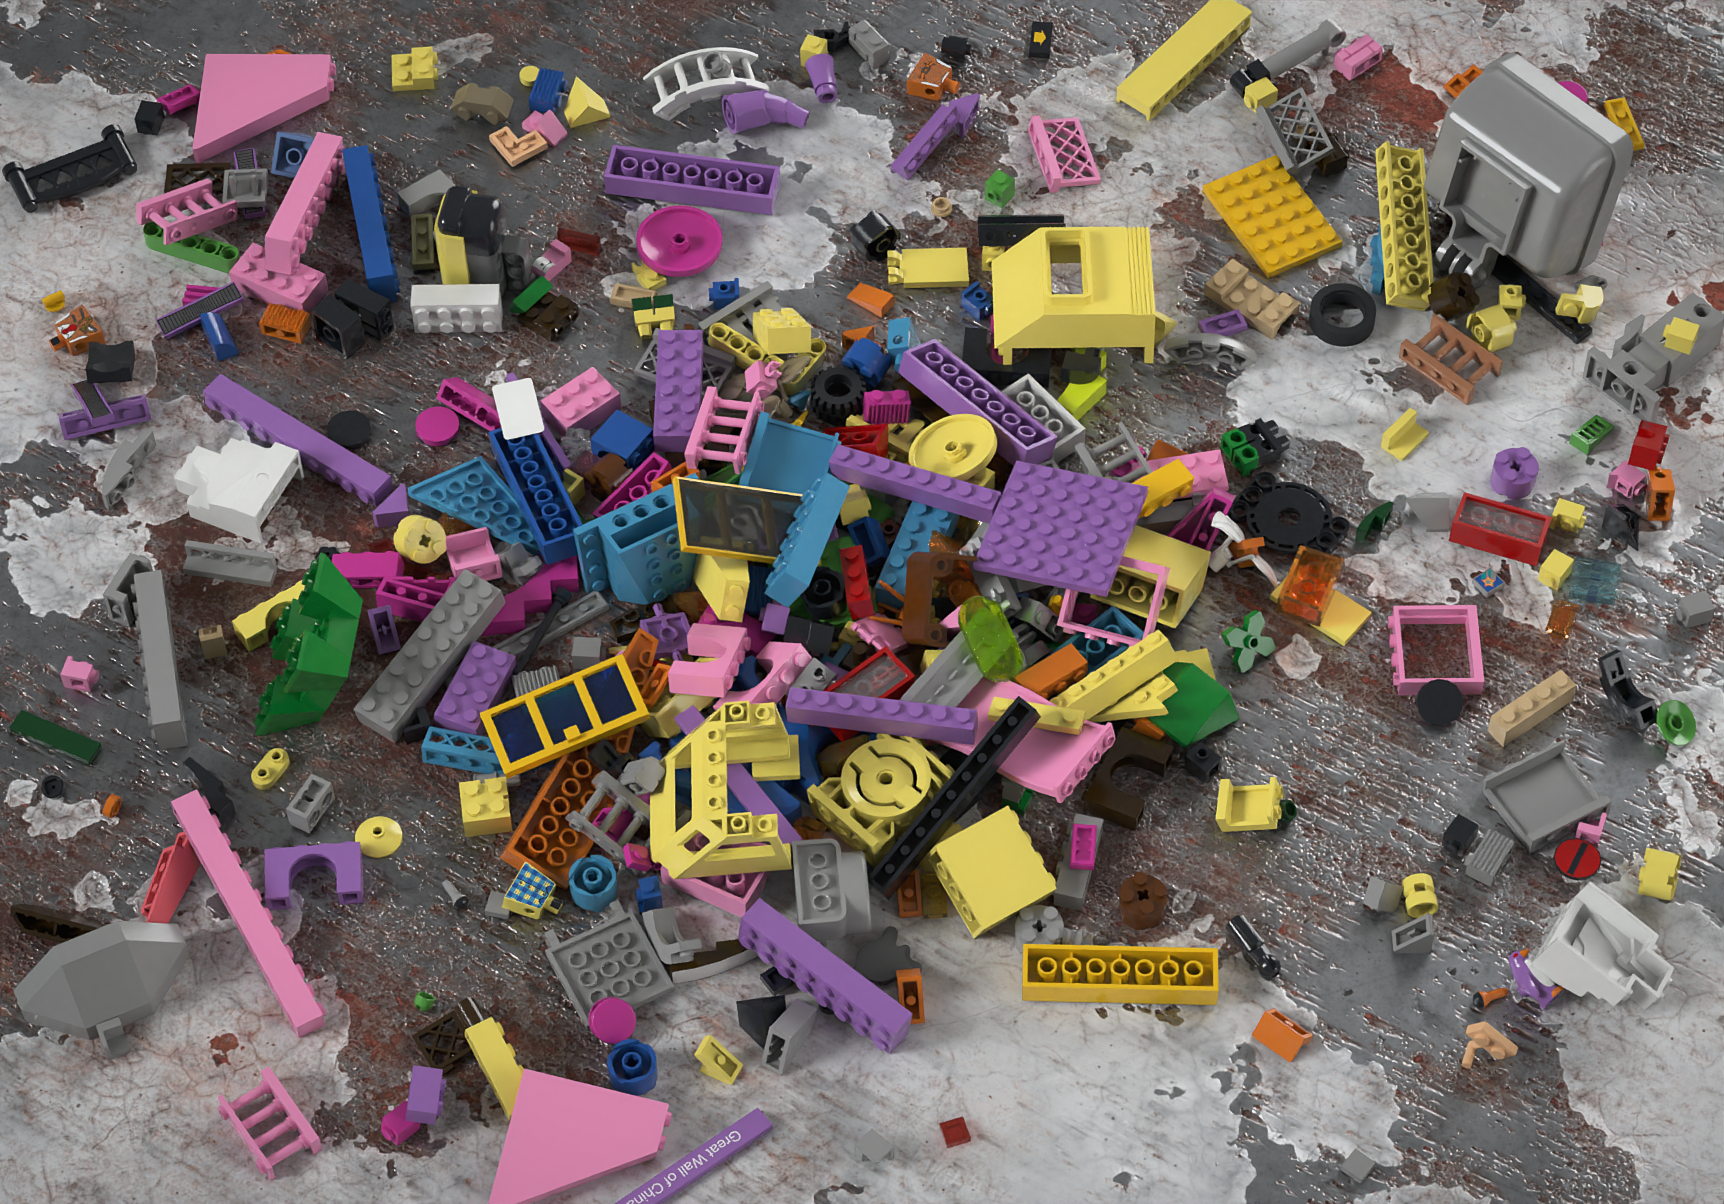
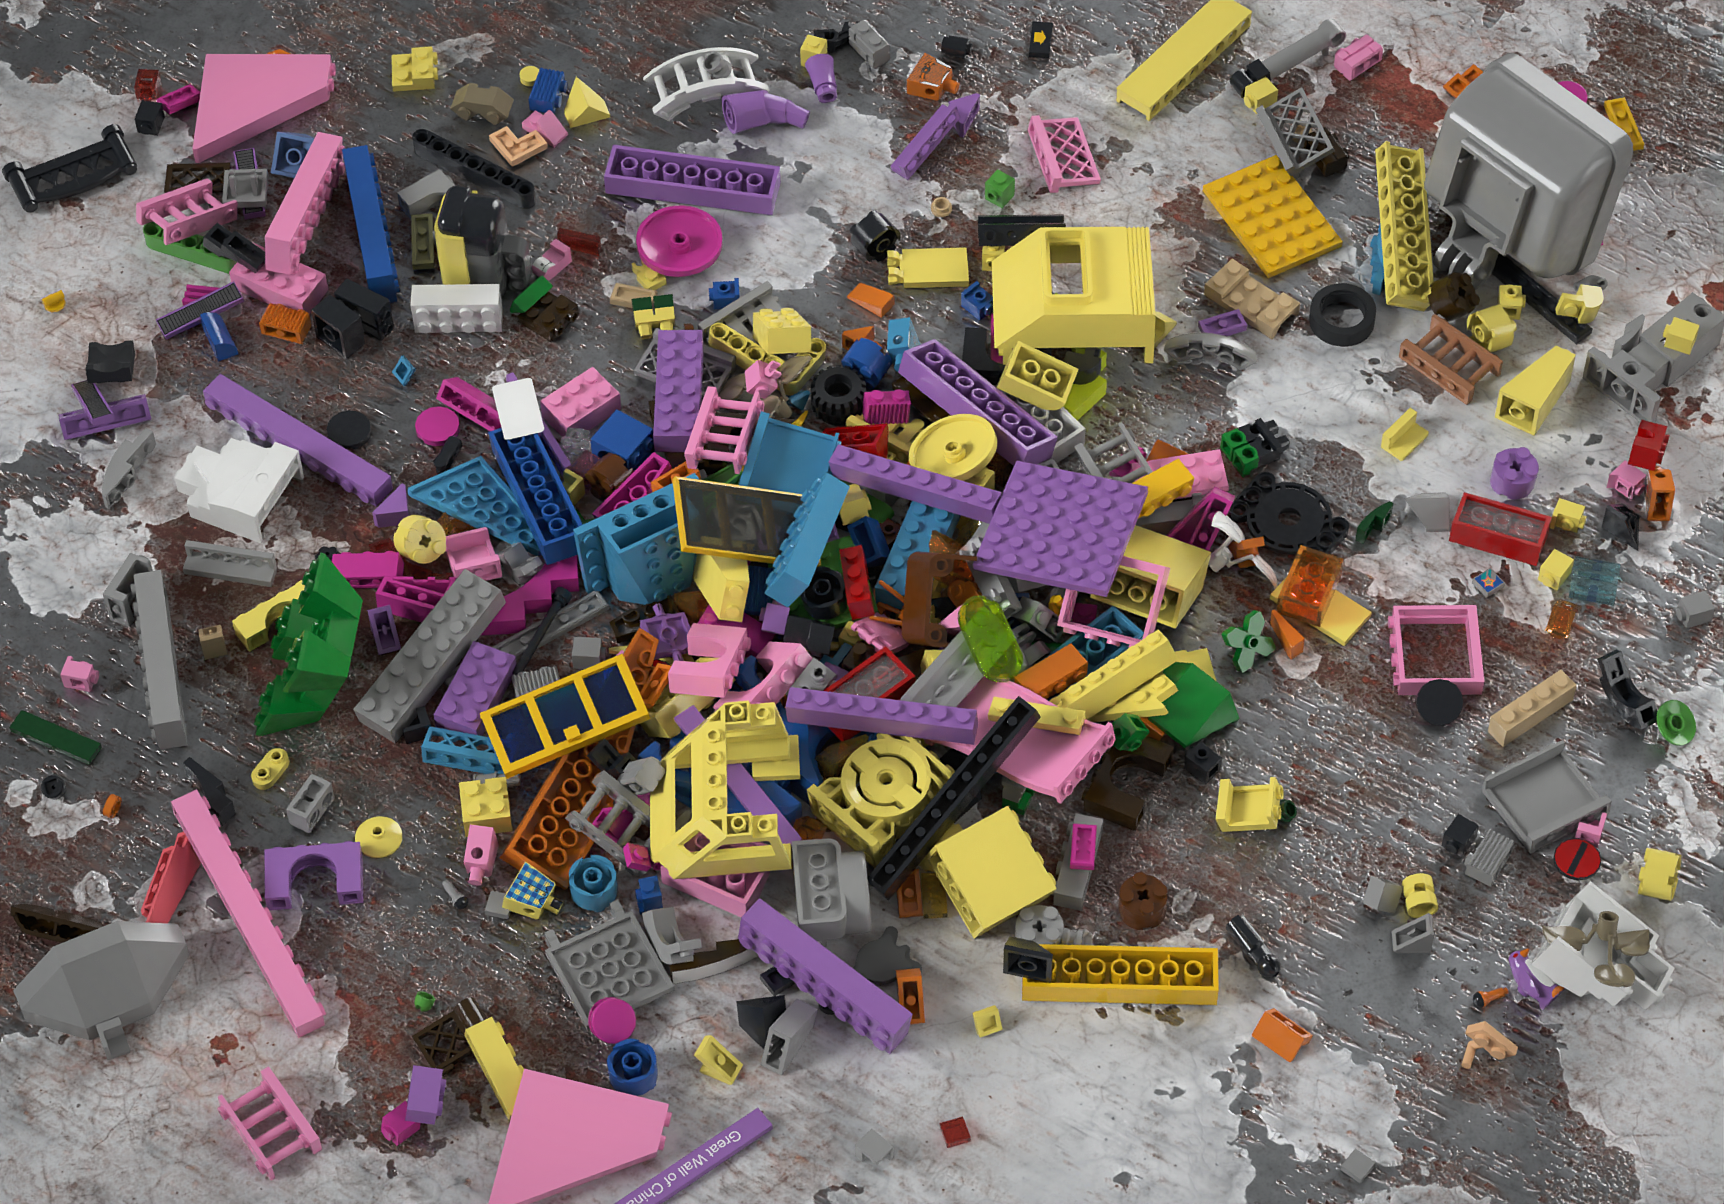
(76, 332): torso -> none
(146, 89): none -> clear red brick
(234, 247): none -> black slope
(403, 370): none -> dark azure slope
(447, 454): none -> black bar
(474, 168): none -> black beam
(480, 853): none -> bright pink torso
(987, 1021): none -> light yellow tile
(1027, 960): none -> black slope
(1037, 377): none -> light yellow brick
(1129, 732): none -> green brick
(1288, 636): none -> orange slope
(1535, 391): none -> light yellow slope
(1584, 445): bright green slope -> none
(1629, 943): none -> dark tan plant

